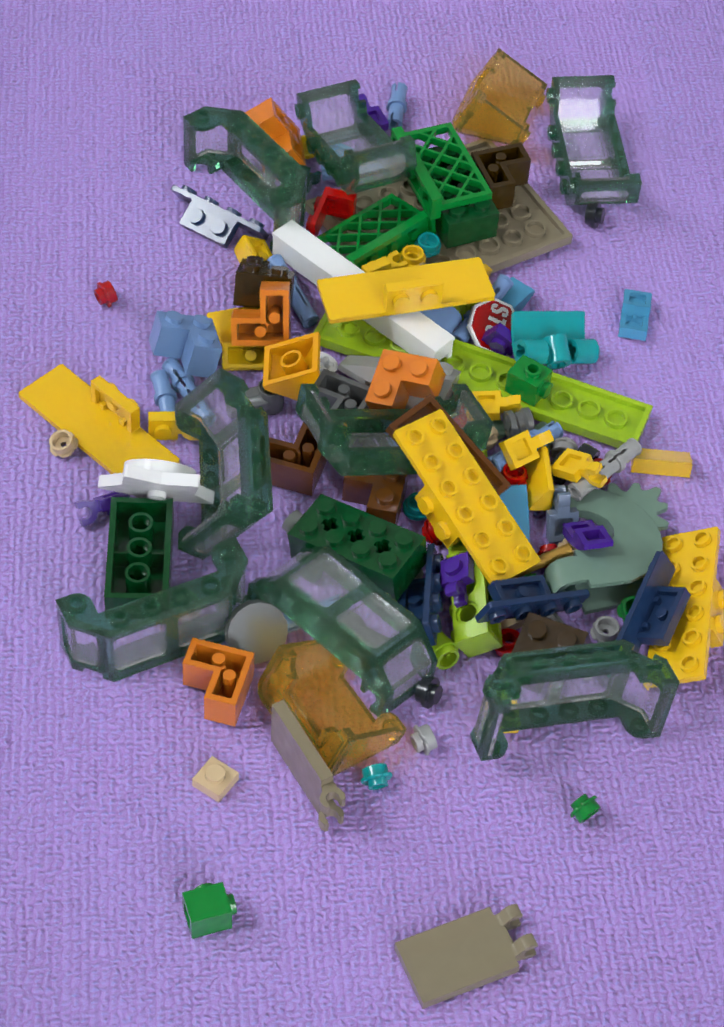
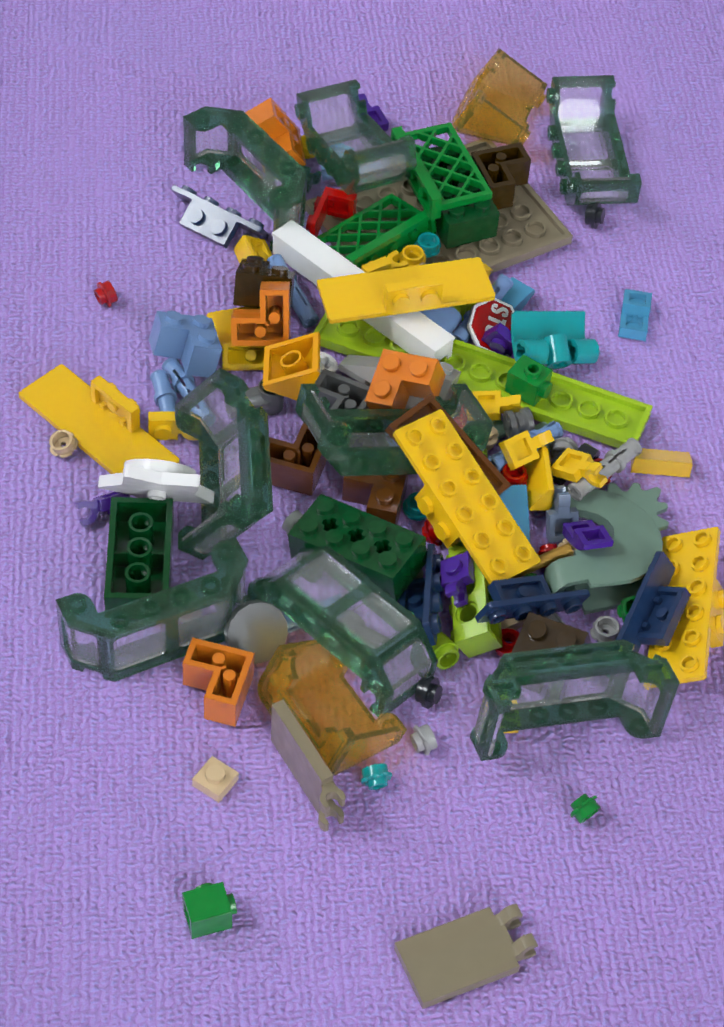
(397, 105): medium blue pin -> none

